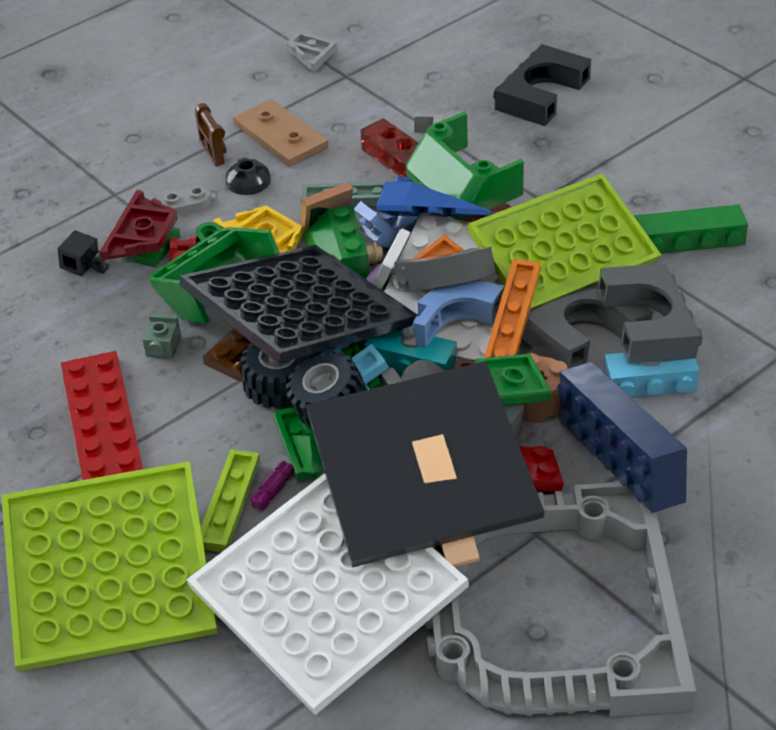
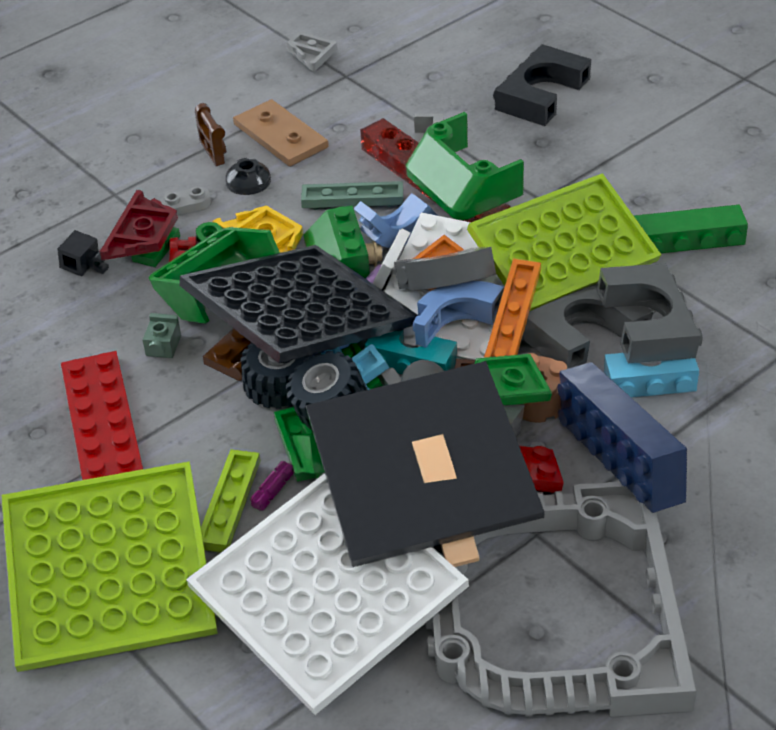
(318, 203): nougat tile -> none
(410, 199): blue wedge -> none

